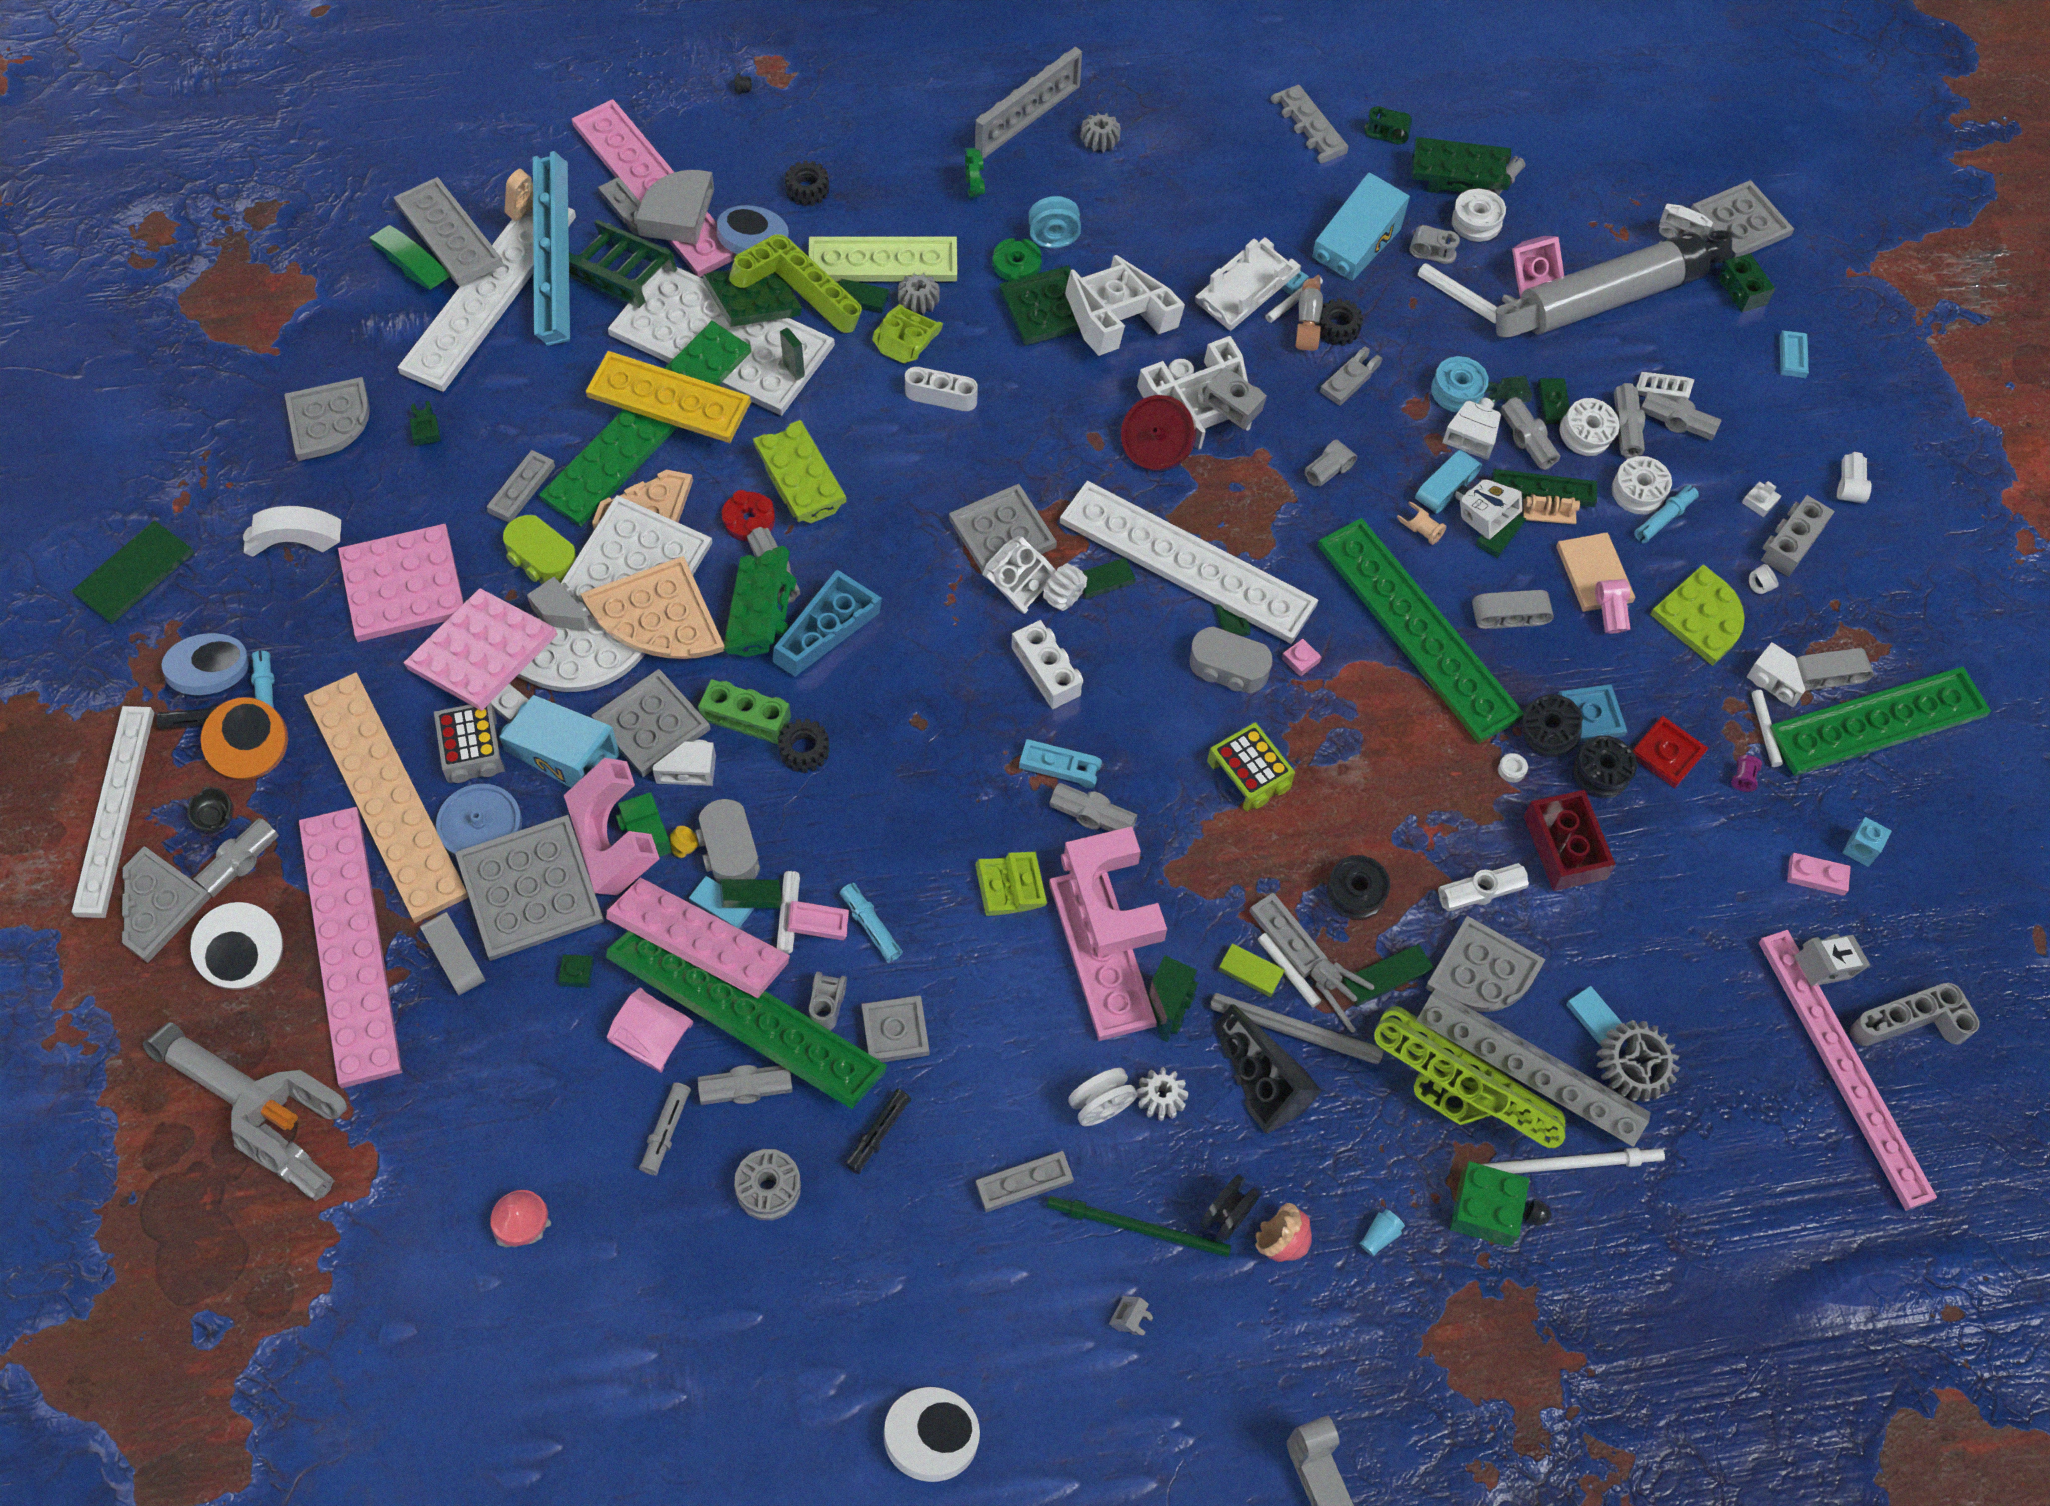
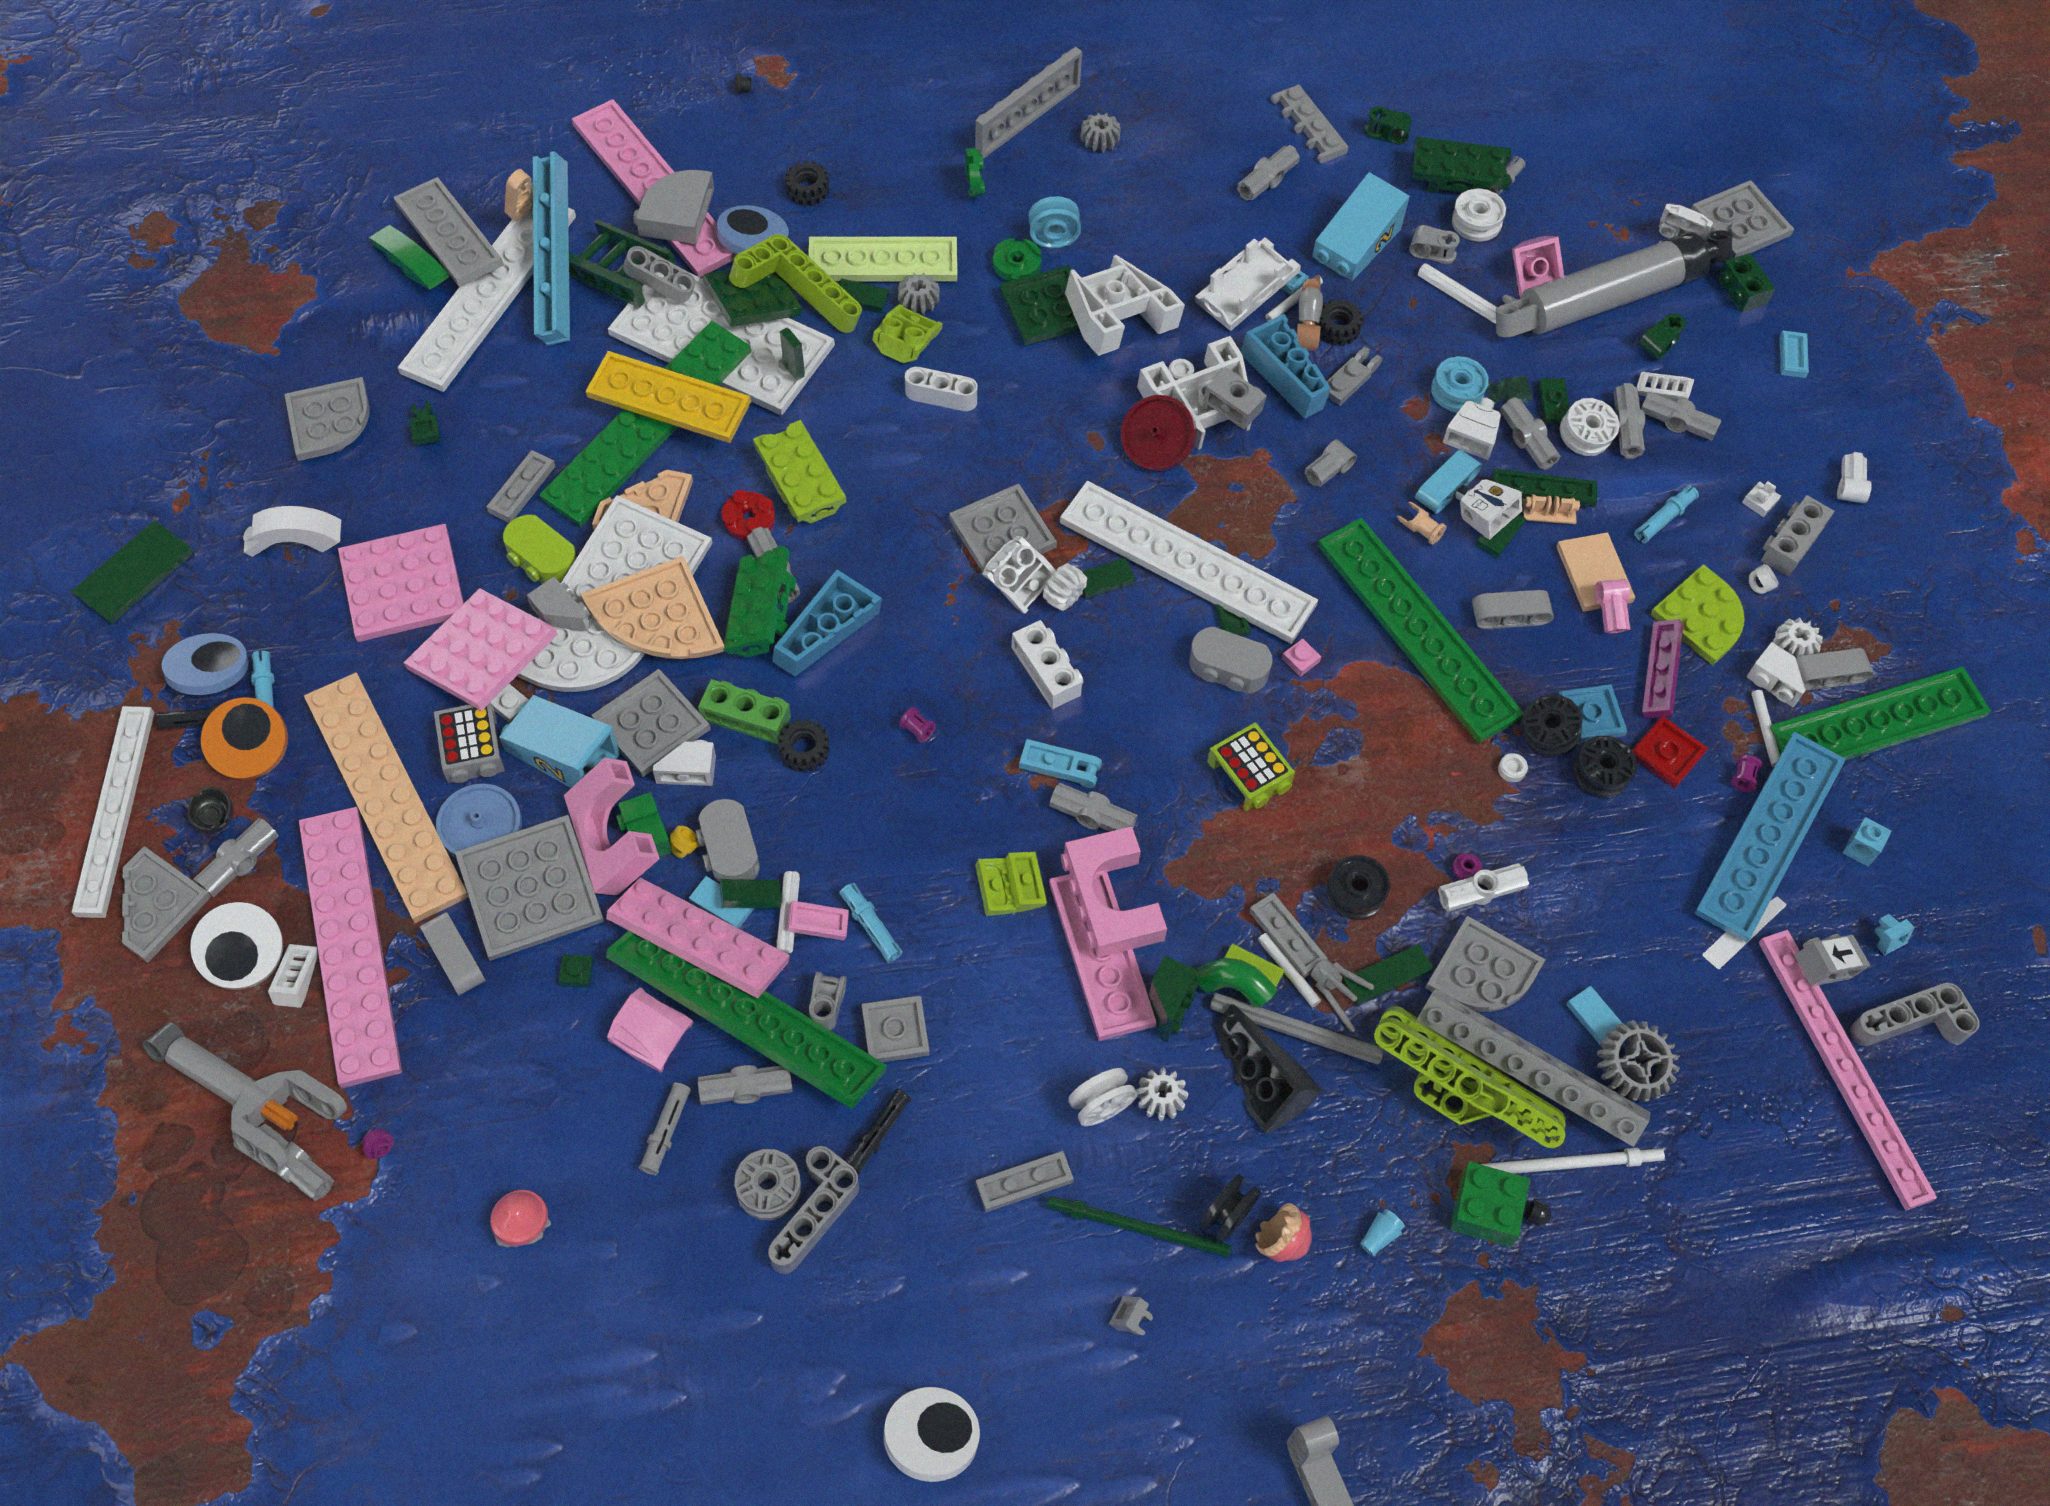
(290, 993): none -> white slope
(377, 1143): none -> magenta plate
(621, 201): light grey hinge -> none
(653, 263): none -> light grey beam
(809, 1215): none -> light grey beam
(917, 724): none -> magenta bush
(1236, 975): none -> green cylinder
(1268, 172): none -> light grey piece
(1286, 365): none -> dark azure wedge
(1461, 871): none -> magenta plate
(1569, 840): dark red brick -> none
(1641, 485): white wheel -> none
(1662, 668): none -> magenta plate
(1663, 335): none -> dark green piece
(1729, 945): none -> white sticker
(1770, 837): none -> dark azure plate
(1798, 638): none -> white gear
(1819, 874): bright pink plate -> none
(1893, 933): none -> medium azure tile

